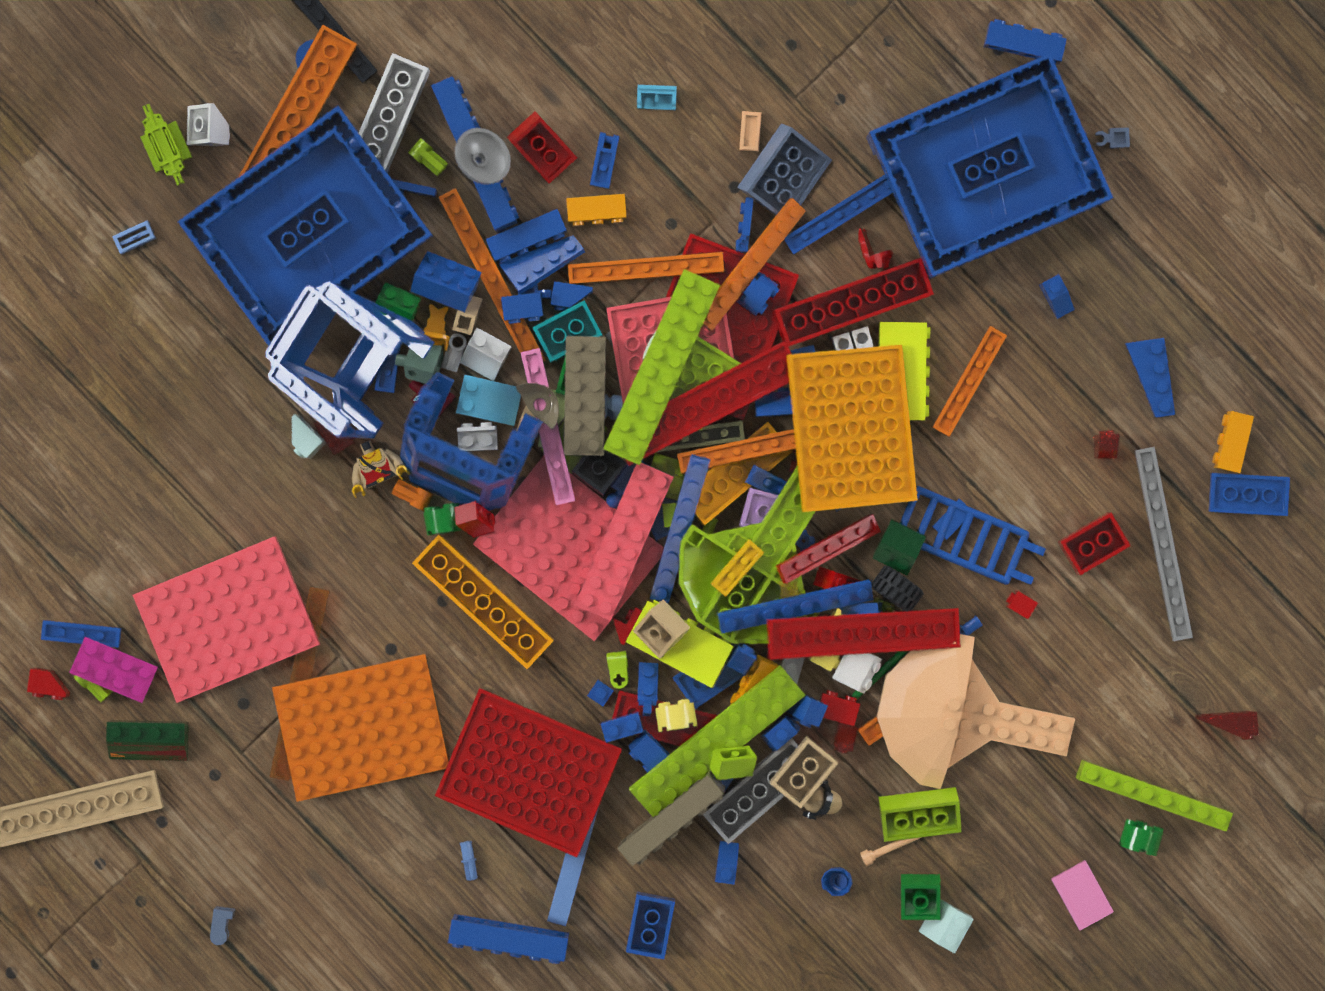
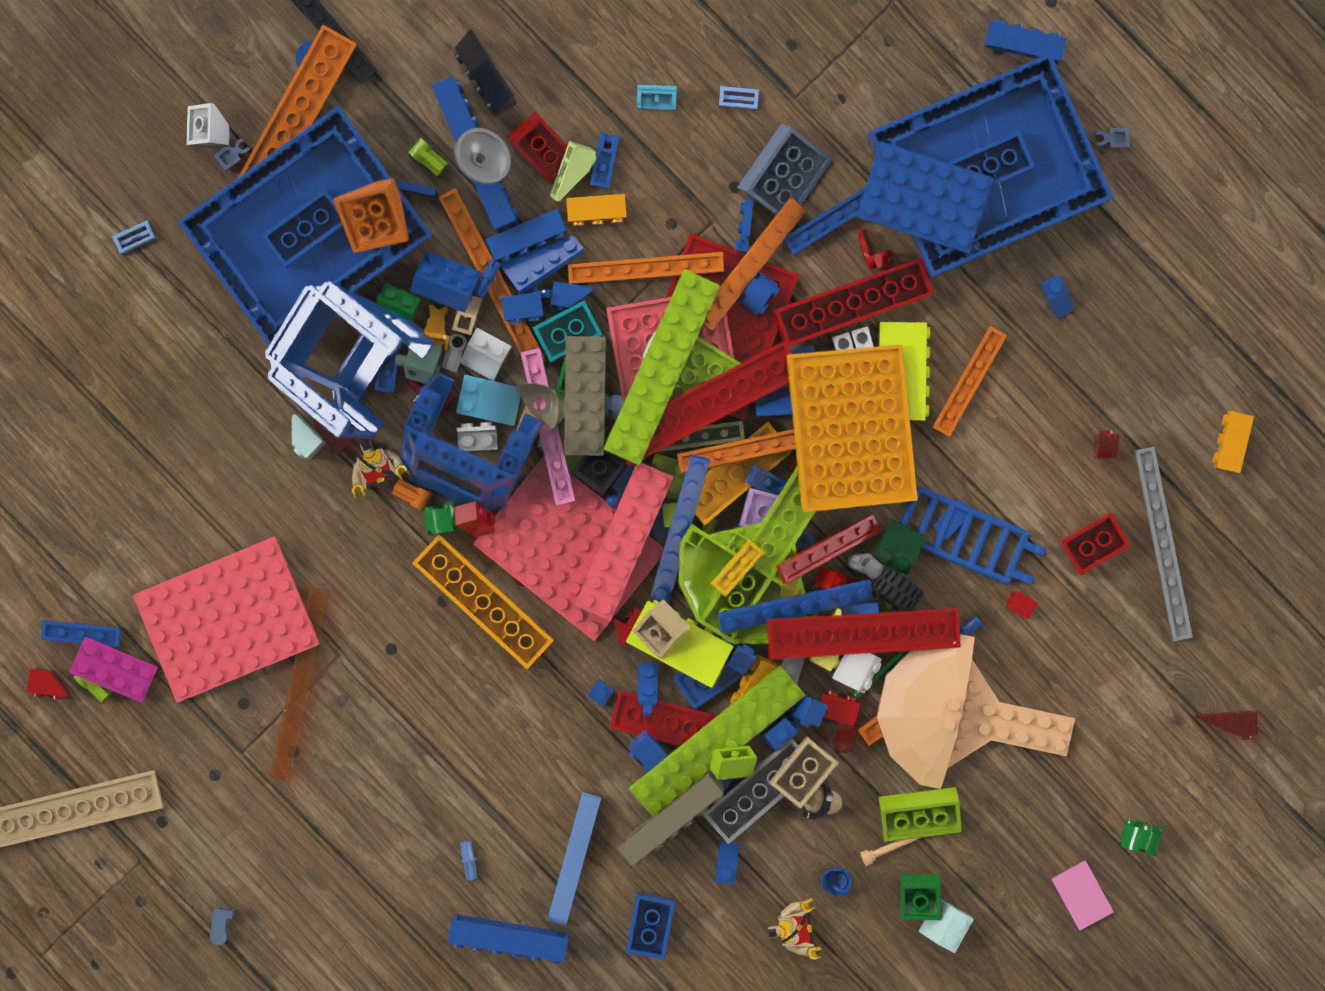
(147, 740): dark green slope -> none
(164, 145): lime piece -> none
(229, 156): none -> sand blue plate
(360, 727): orange plate -> none
(373, 216): none -> orange slope
(393, 107): white brick -> none
(484, 73): none -> black slope
(487, 278): none -> blue axle
(528, 772): red plate -> none
(573, 168): none -> yellowish green slope
(618, 664): lime piece -> none
(622, 726): blue brick -> none
(675, 716): light yellow brick -> none
(739, 98): none -> light blue tile
(750, 131): light nougat tile -> none
(796, 929): none -> torso
(865, 564): none -> light grey piece
(924, 197): none -> blue plate
(1153, 372): blue wing -> none
(1154, 795): lime brick -> none
(1249, 494): blue plate -> none

